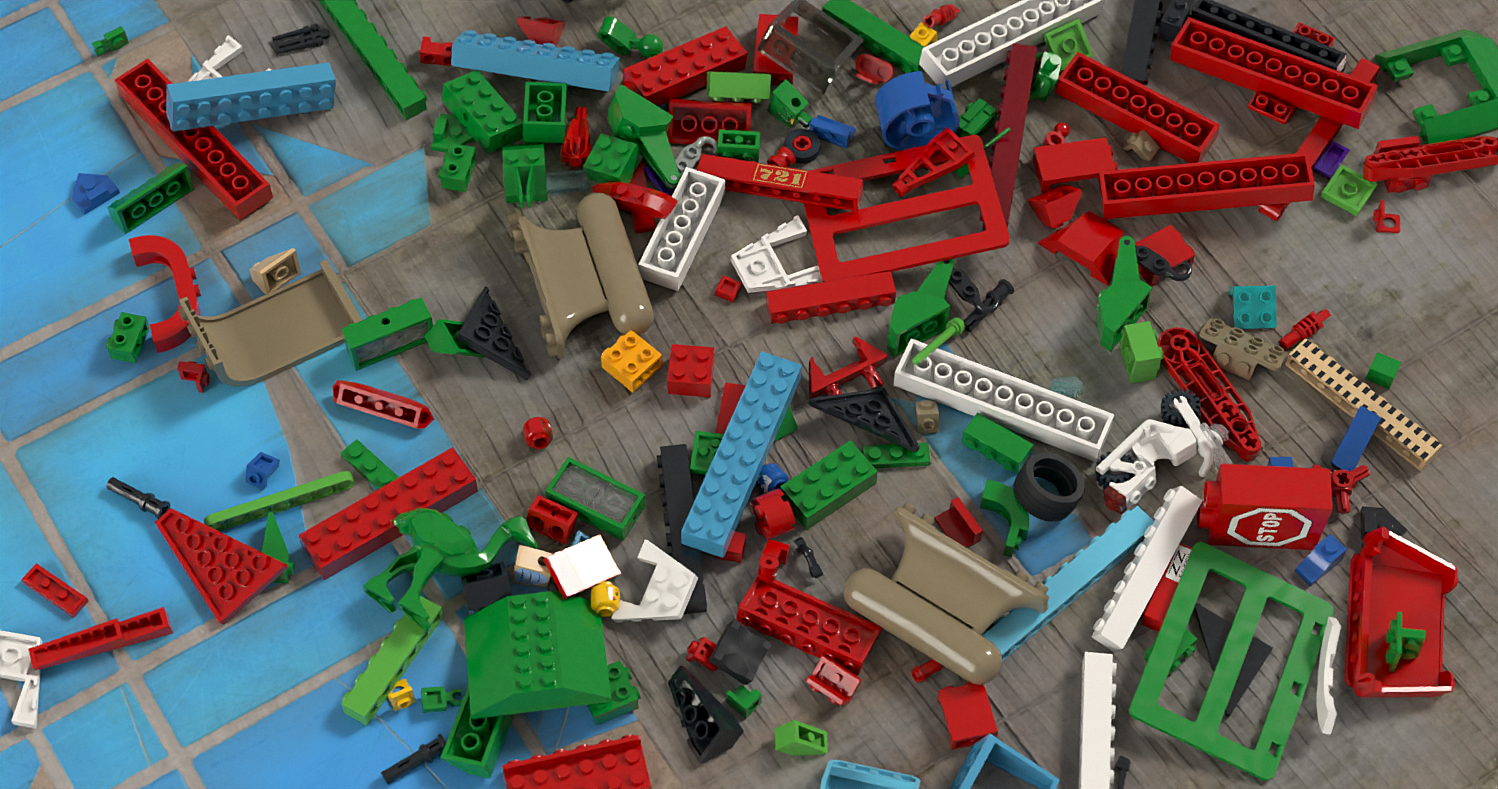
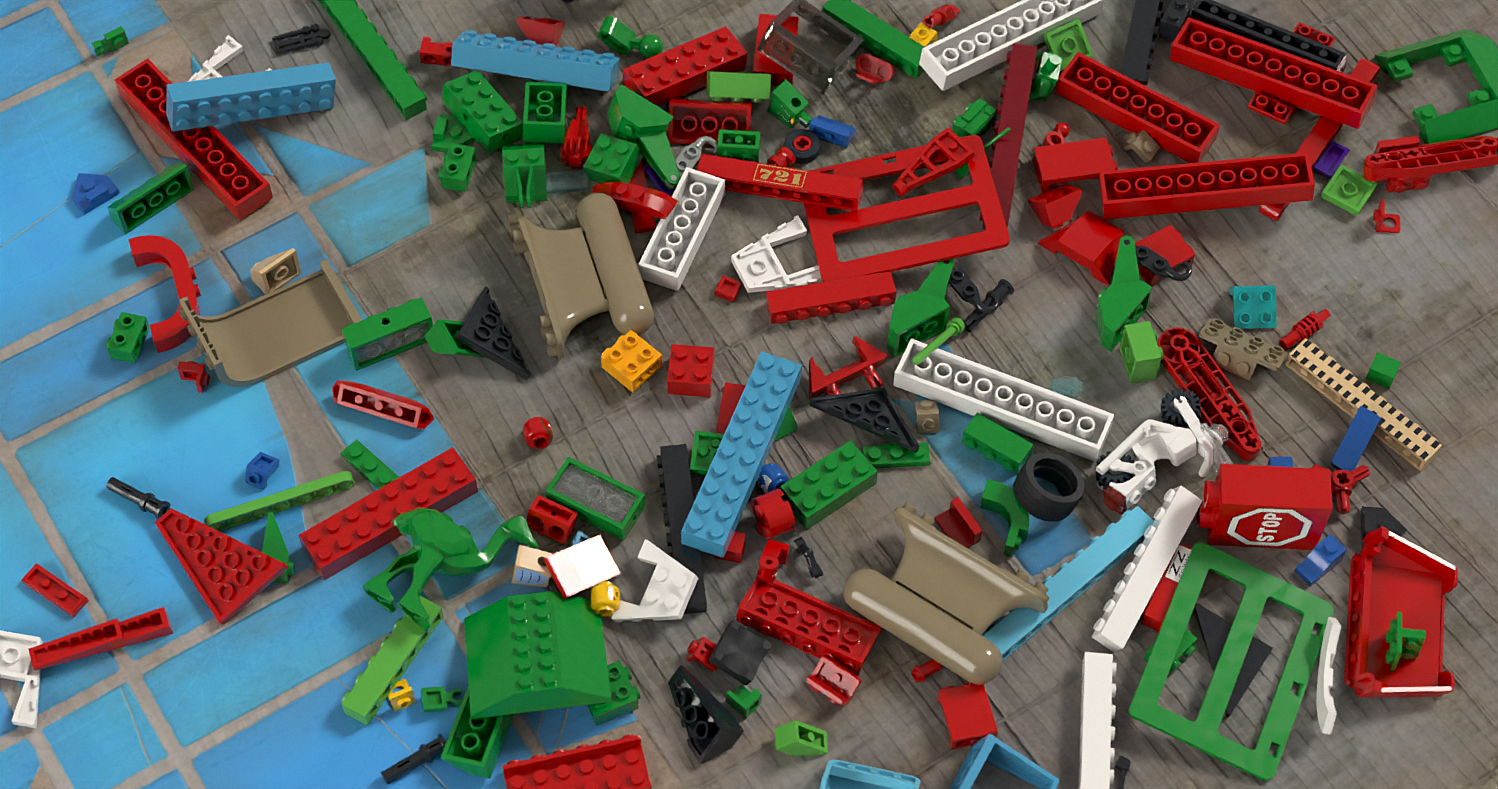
(486, 587): black slope -> none
(914, 111): blue animal -> none

